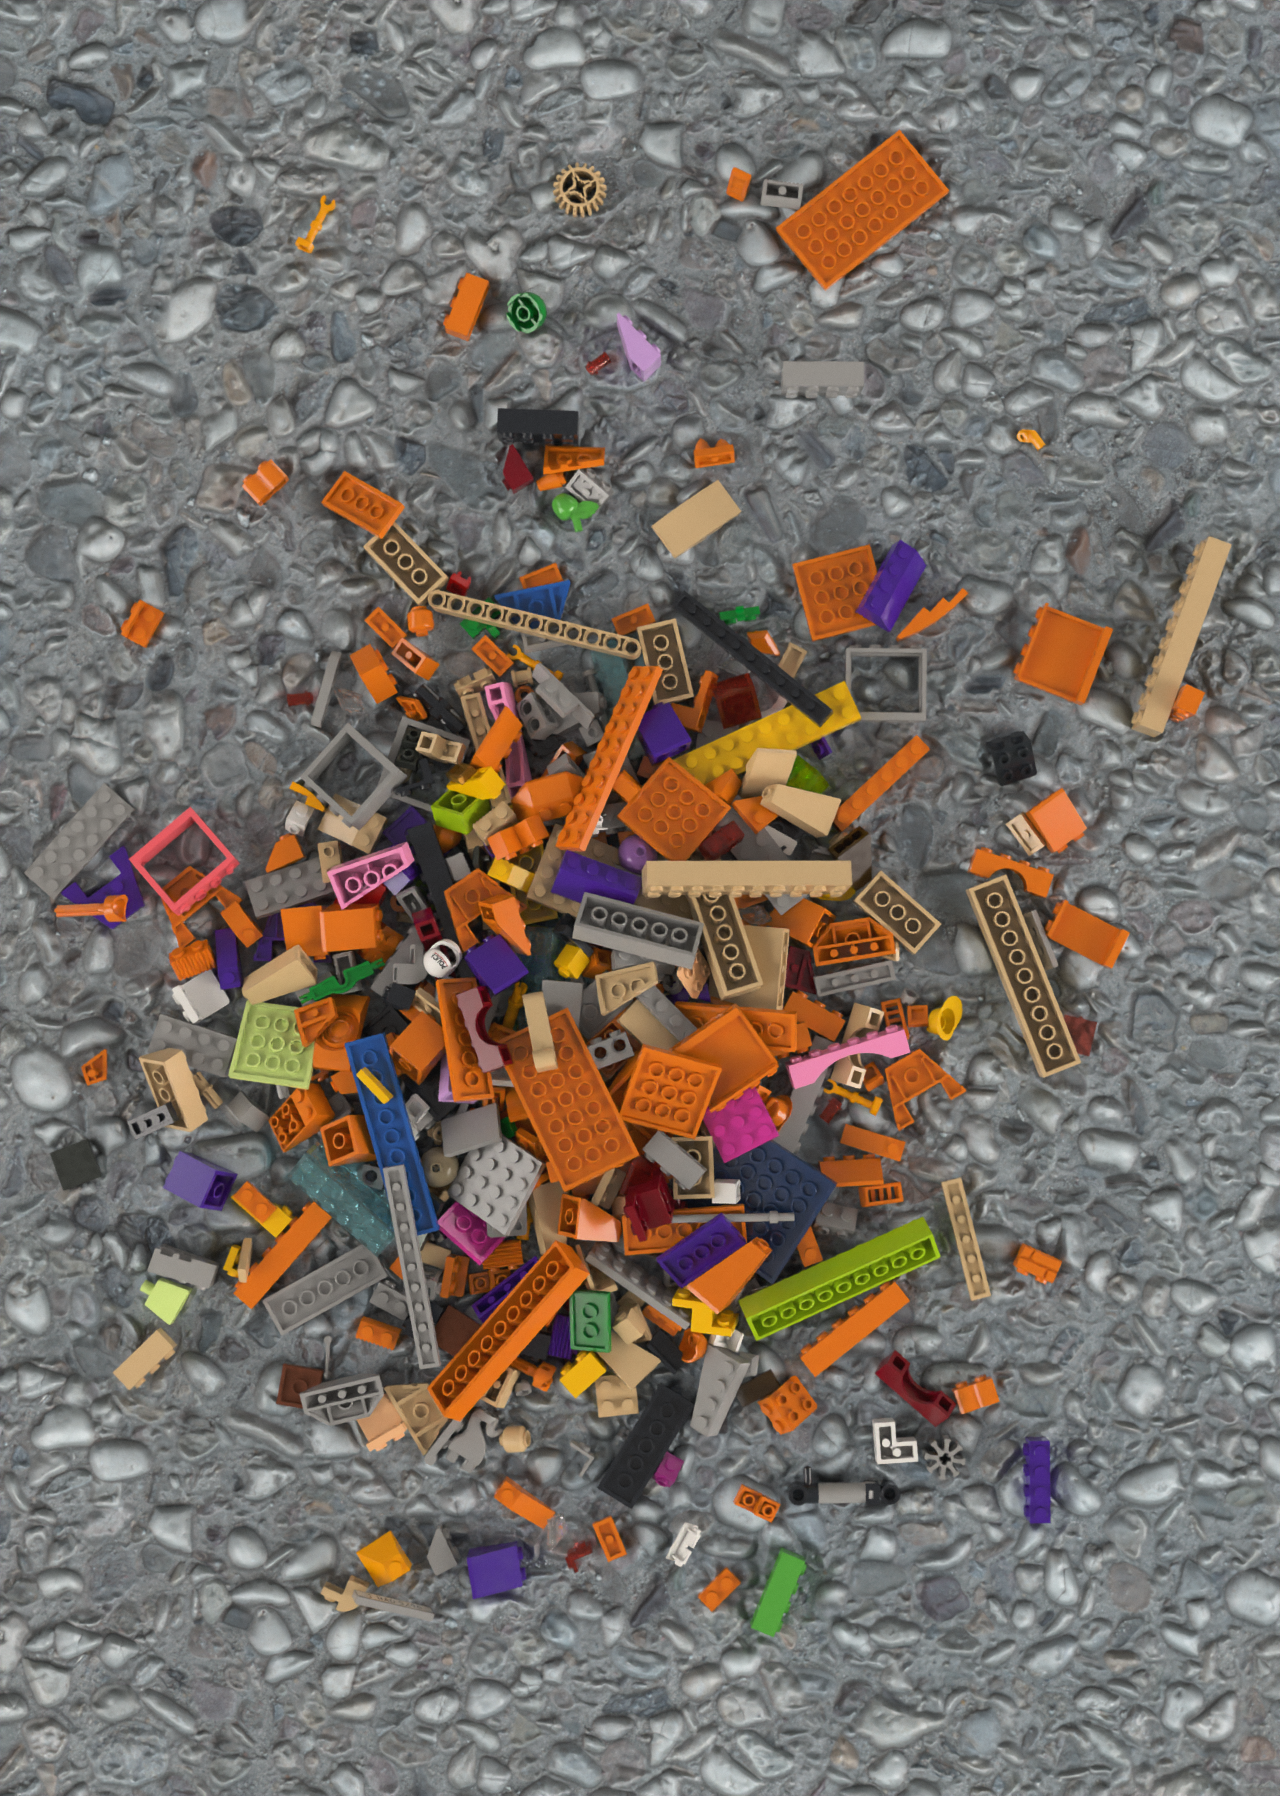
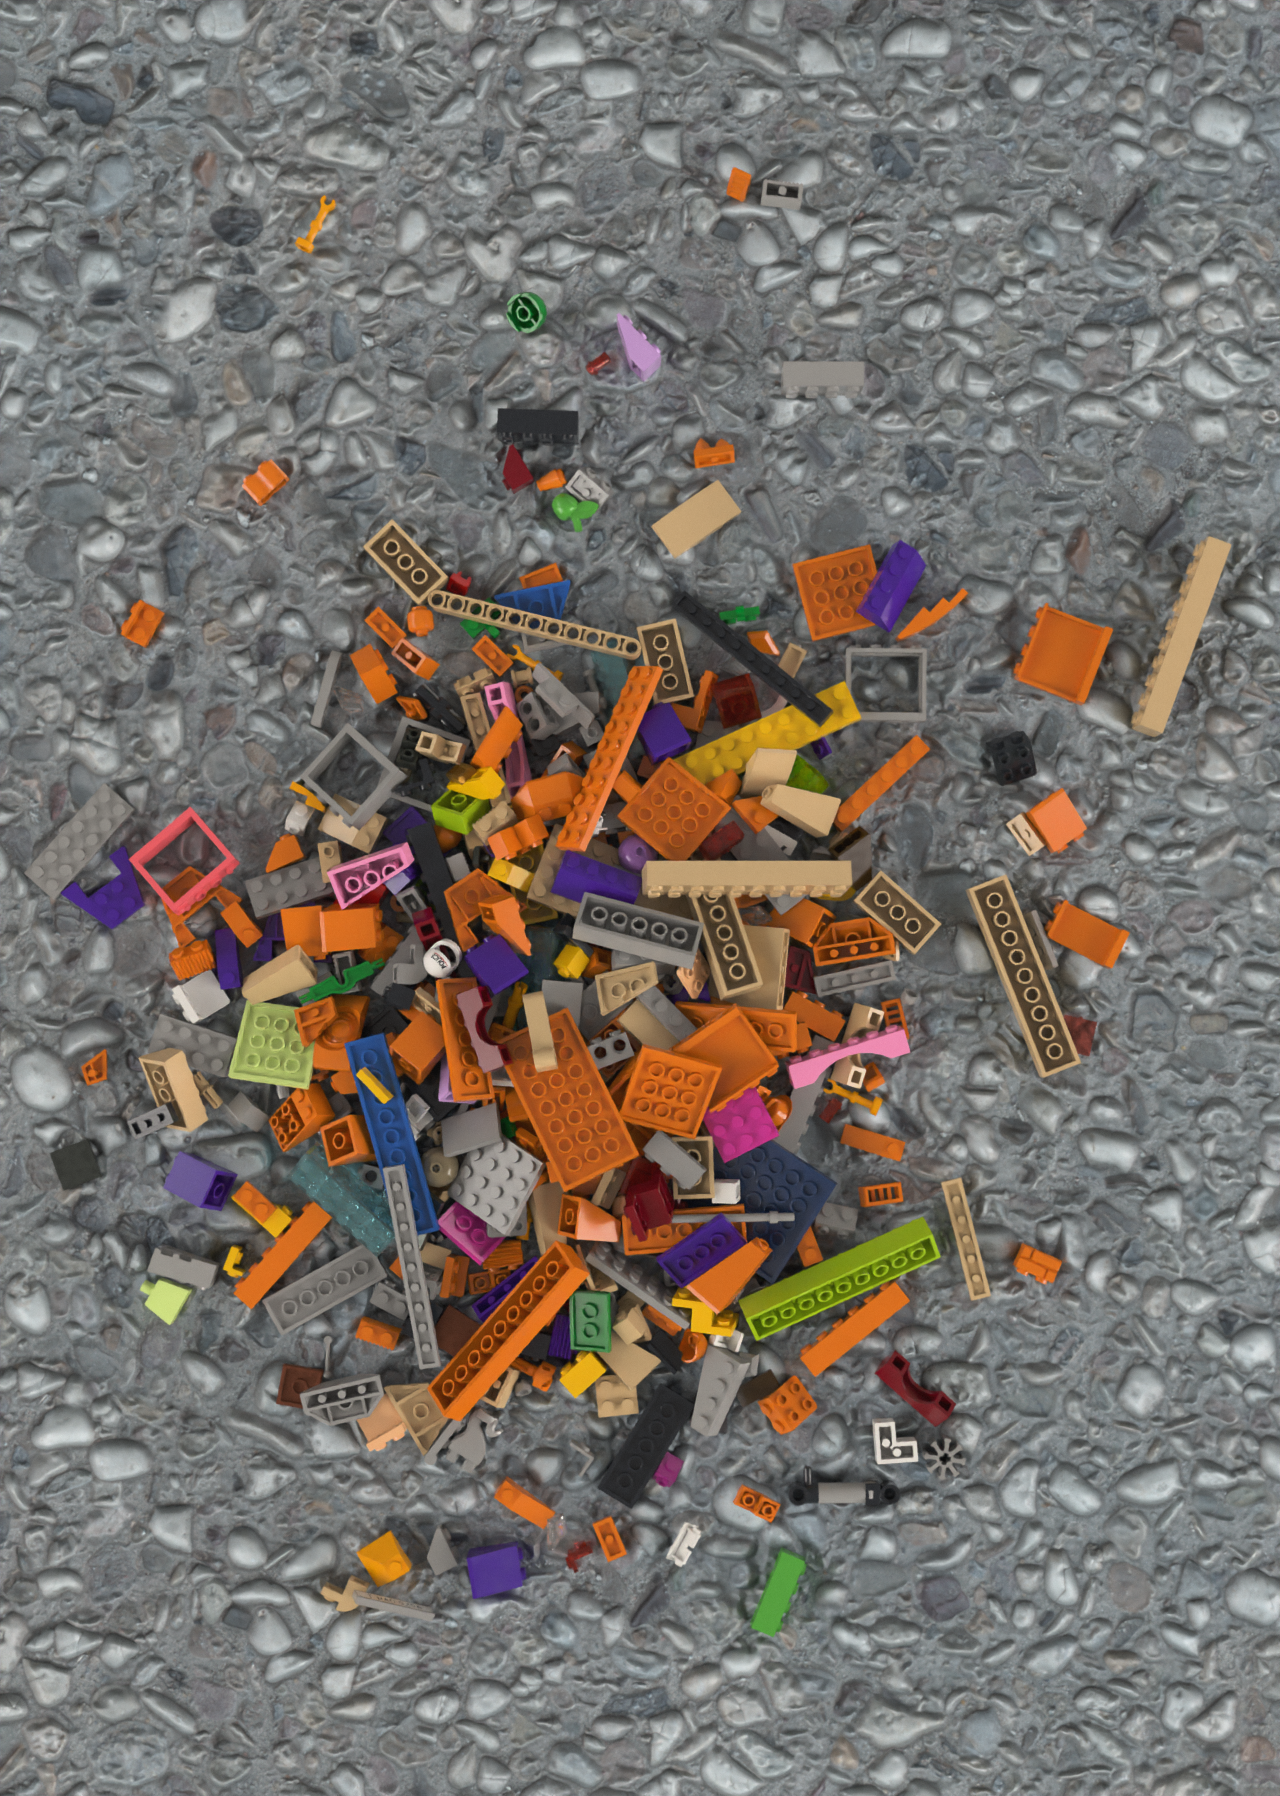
(113, 909): orange piece -> none
(145, 1359): tan brick -> none
(245, 1260): tan tile -> none
(300, 699): clear red pin -> none
(363, 504): orange plate -> none
(466, 306): orange brick -> none
(515, 1439): tan head -> none
(571, 458): orange wing -> none
(572, 193): tan gear -> none
(629, 621): orange plate -> none
(719, 1588): orange plate -> none
(852, 1170): orange slope -> none
(862, 210): orange plate -> none
(912, 1077): orange wing -> none
(917, 1016): orange plate -> none
(945, 1019): yellow piece -> none
(975, 1394): orange brick -> none
(1030, 436): light orange arm -> none
(1034, 880): orange arch -> none
(1037, 1480): dark purple brick -> none
(1186, 703): orange brick -> none

